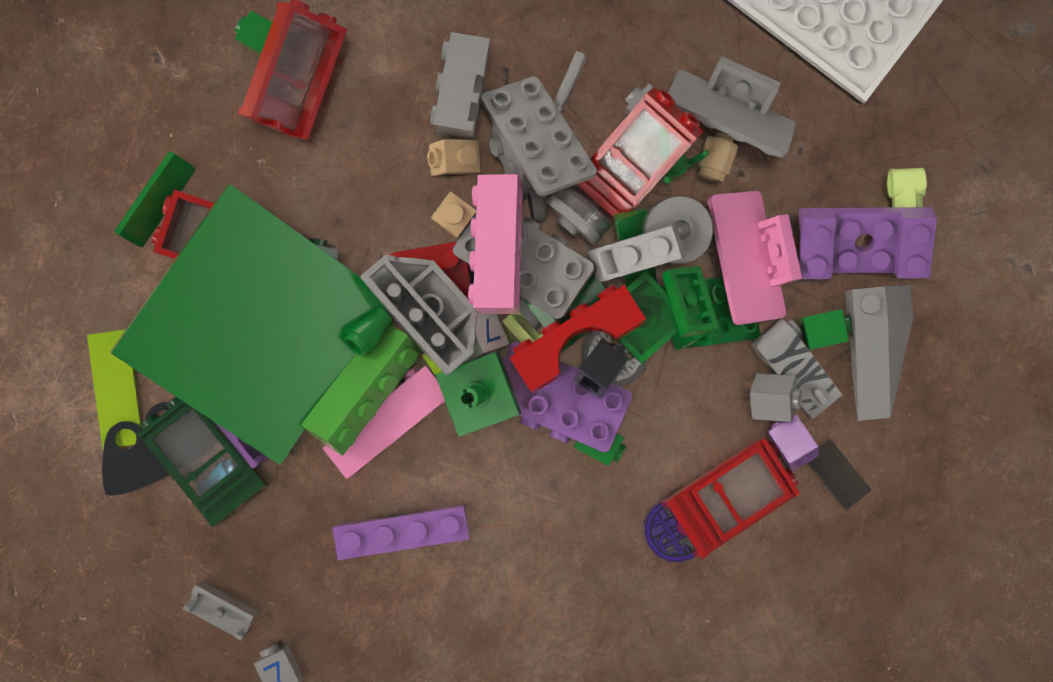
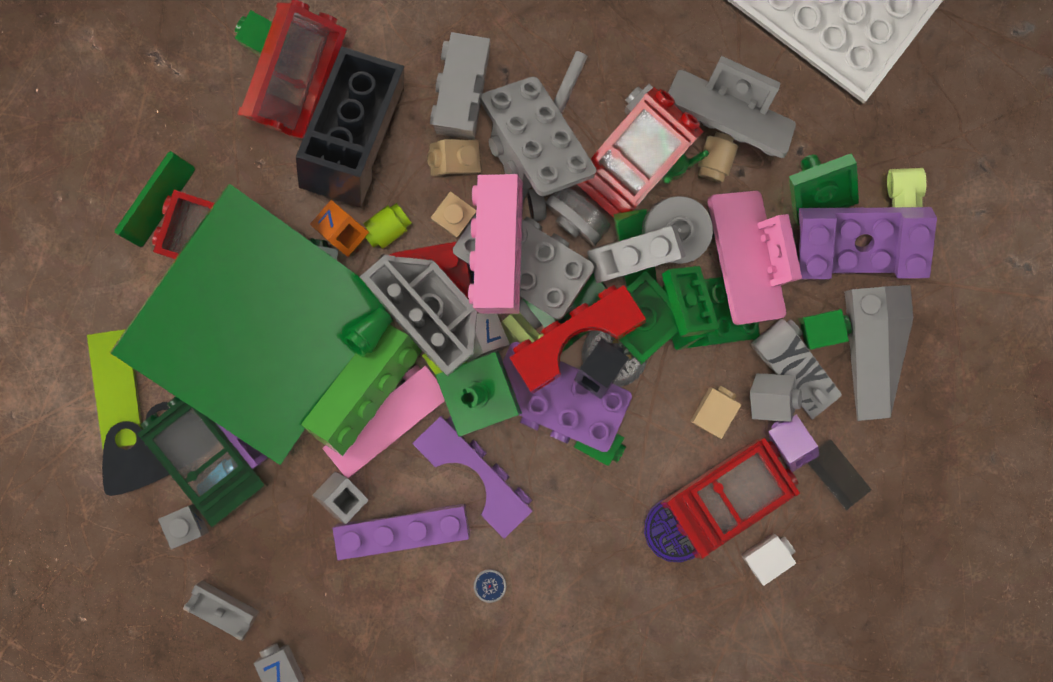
(183, 526): none -> light grey brick
(339, 228): none -> orange brick
(340, 497): none -> light grey brick
(349, 126): none -> black hinge
(386, 226): none -> lime brick
(490, 585): none -> dark blue tile
(504, 505): none -> medium lavender arch
(716, 411): none -> tan brick
(770, 558): none -> white brick
(824, 184): none -> green tile

